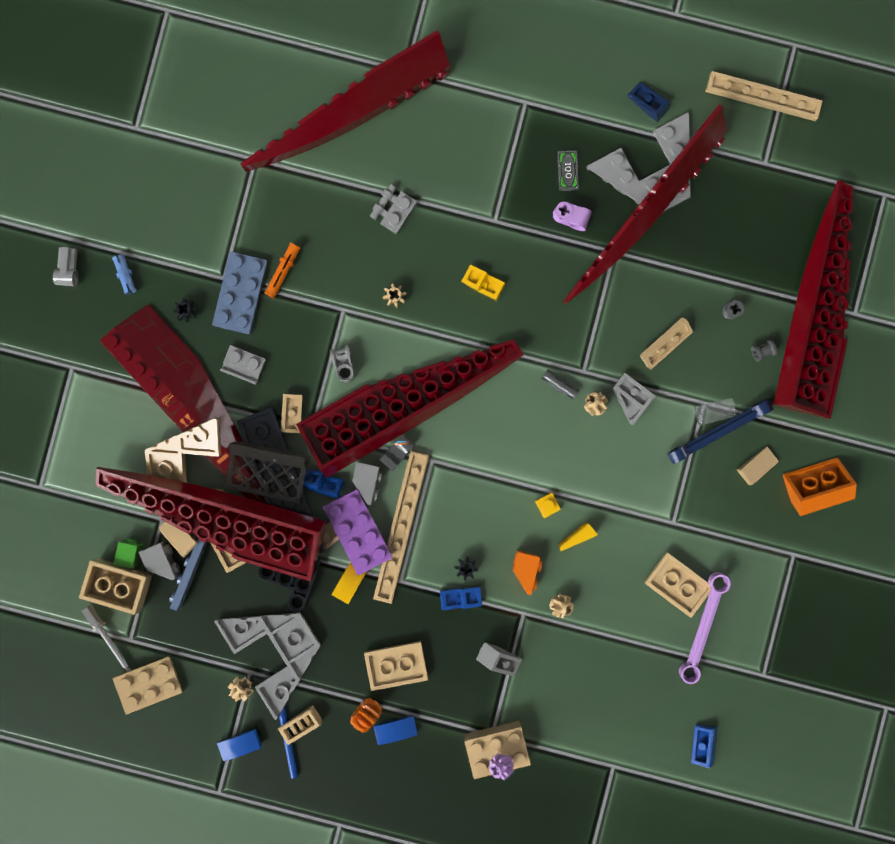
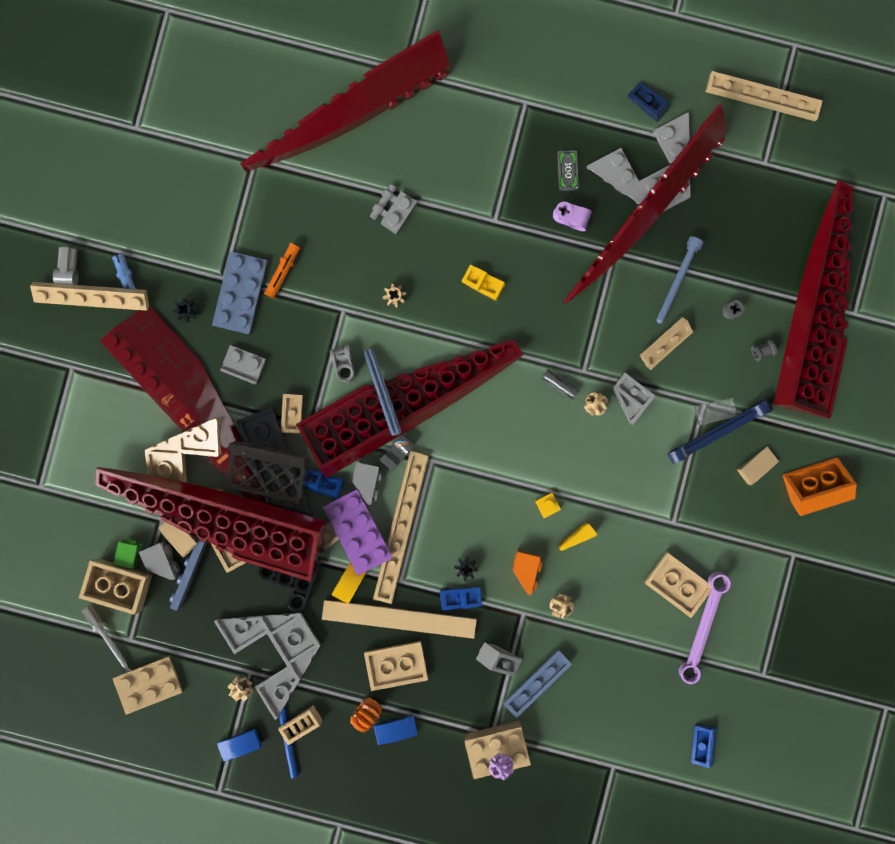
(89, 296): none -> tan plate
(382, 392): none -> sand blue axle
(399, 618): none -> tan tile
(537, 683): none -> sand blue plate
(694, 244): none -> sand blue piece

